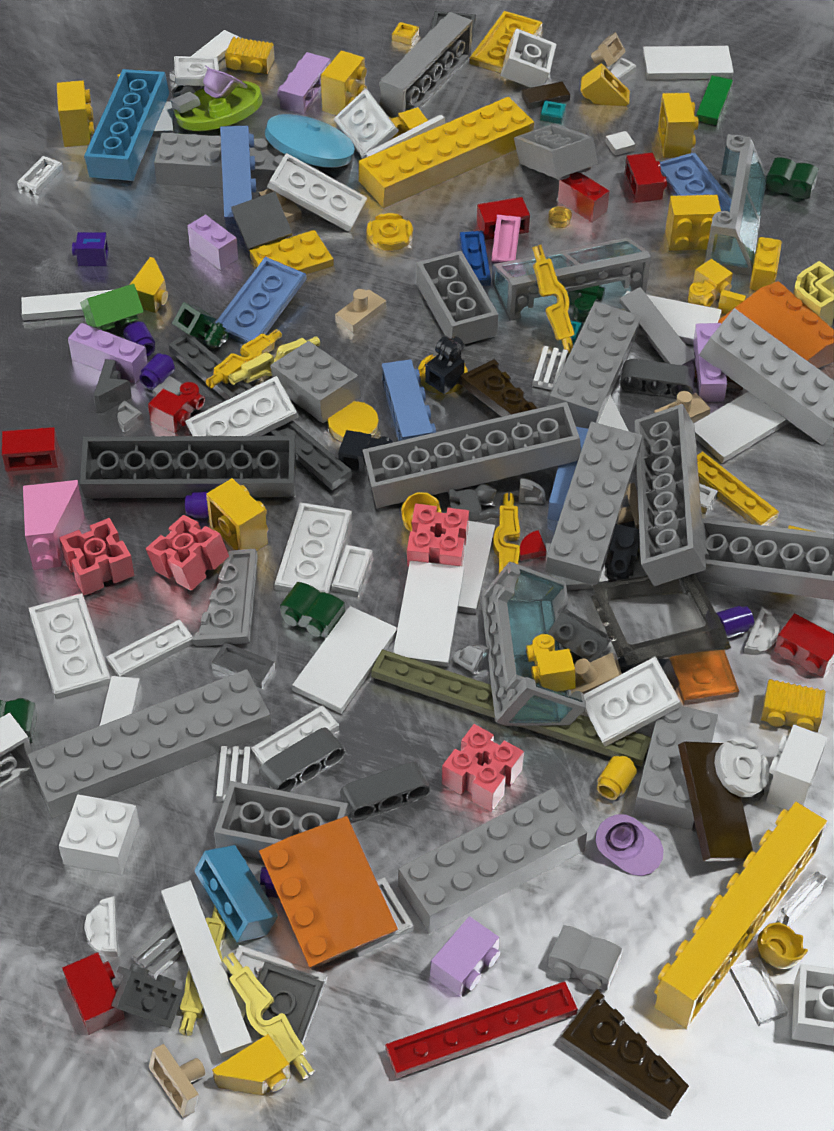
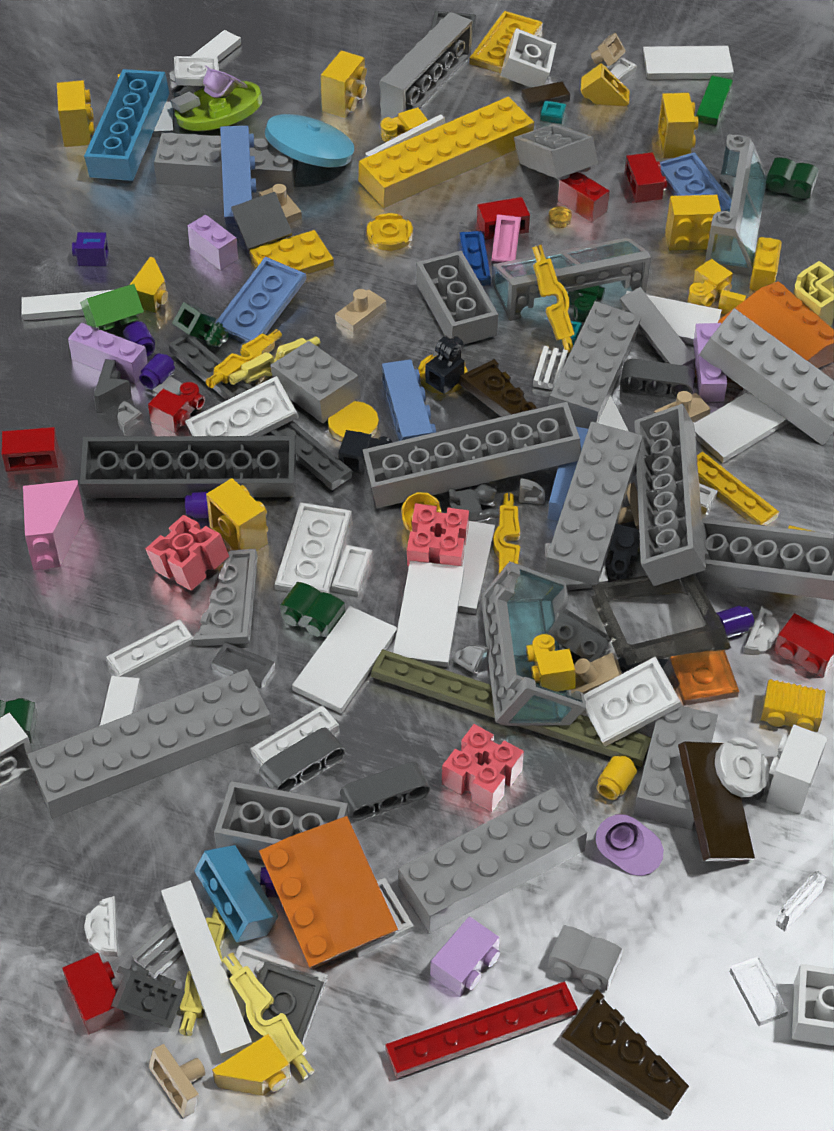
(43, 177): white tile -> none
(69, 646): white tile -> none
(96, 556): coral brick -> none
(99, 834): white brick -> none
(235, 753): white tile -> none
(249, 55): yellow brick -> none
(303, 83): lavender brick -> none
(317, 192): white tile -> none
(365, 123): white tile -> none
(405, 33): yellow tile -> none
(532, 546): red tile -> none
(620, 143): white tile -> none
(739, 914): yellow brick -> none
(780, 946): yellow hair -> none

